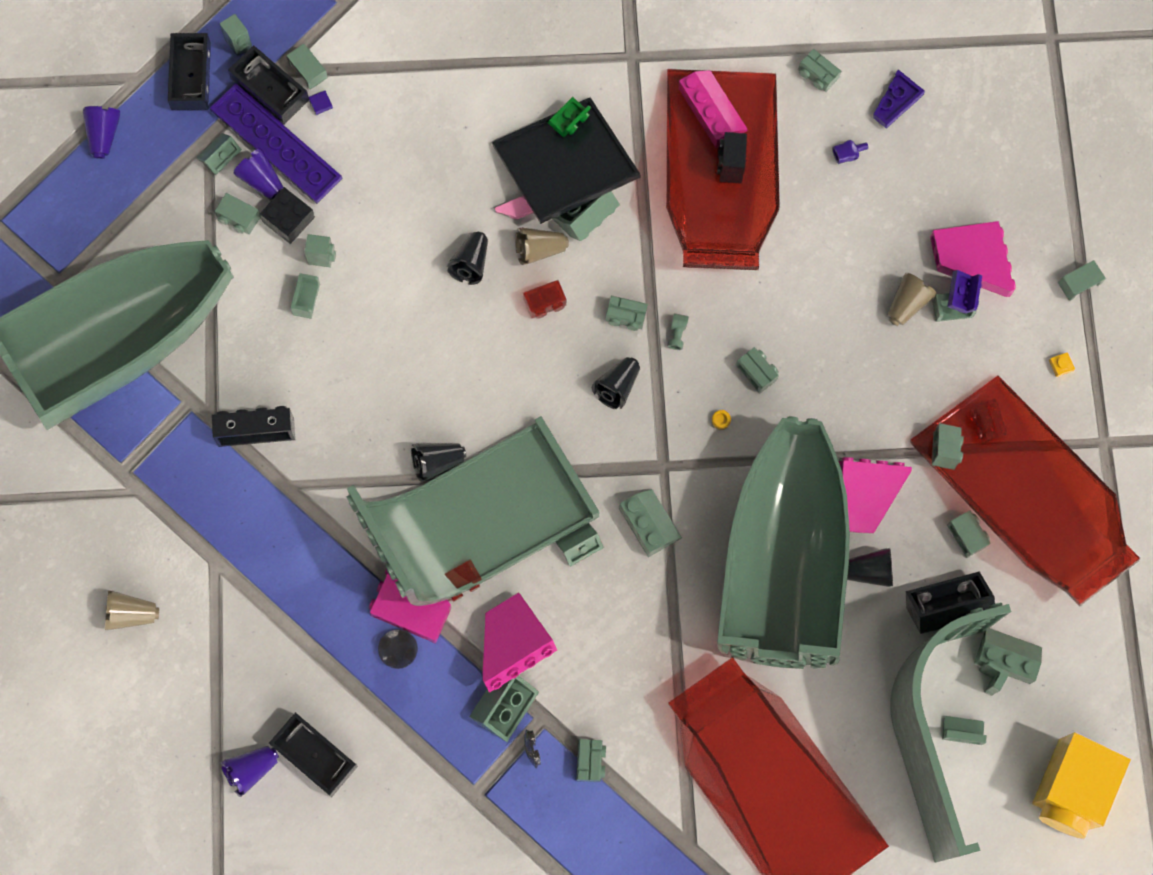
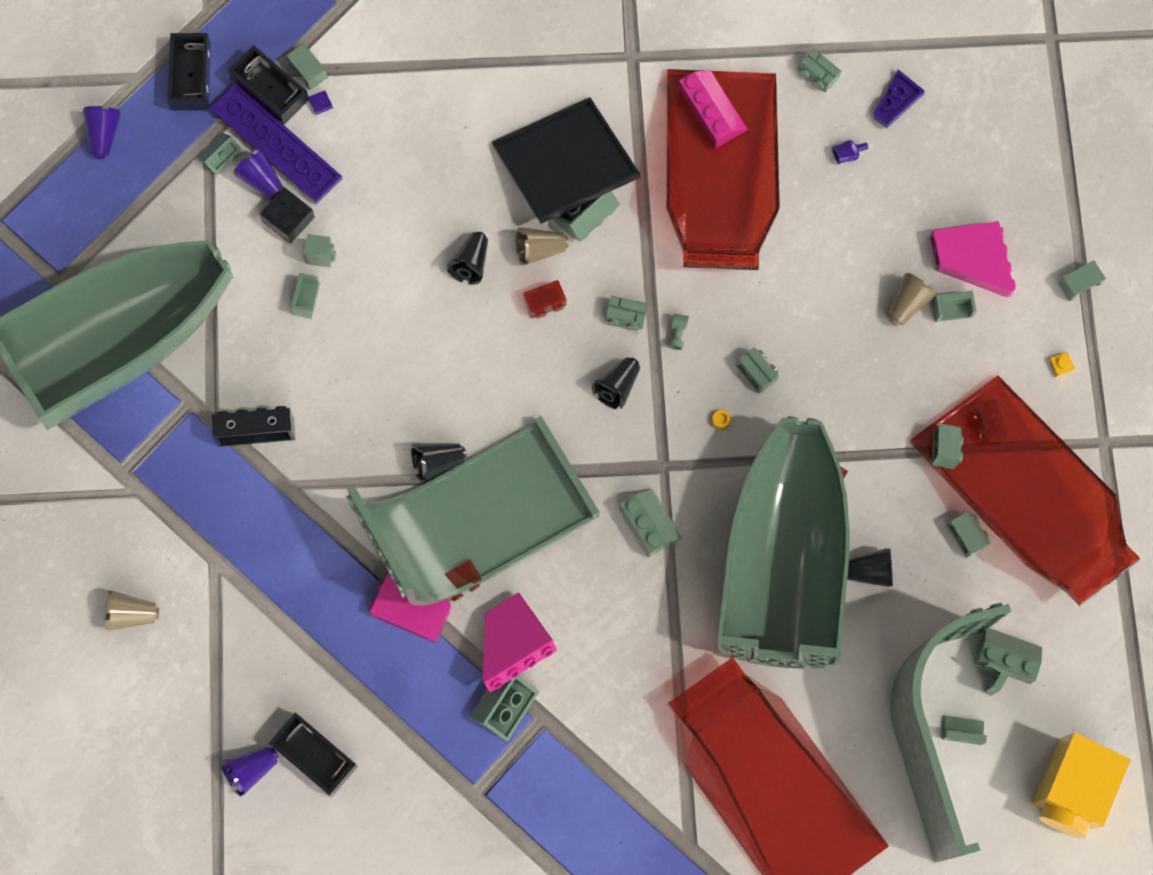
(236, 35): sand green brick -> none
(237, 214): sand green brick -> none
(397, 649): clear smoke dish -> none
(515, 209): bright pink tile -> none
(529, 742): clear smoke dish -> none
(568, 117): green bracket -> none
(580, 544): sand green panel -> none
(589, 760): sand green brick -> none
(732, 157): black brick -> none
(871, 490): dark pink slope -> none
(947, 601): black piece -> none
(964, 292): dark purple bracket -> none

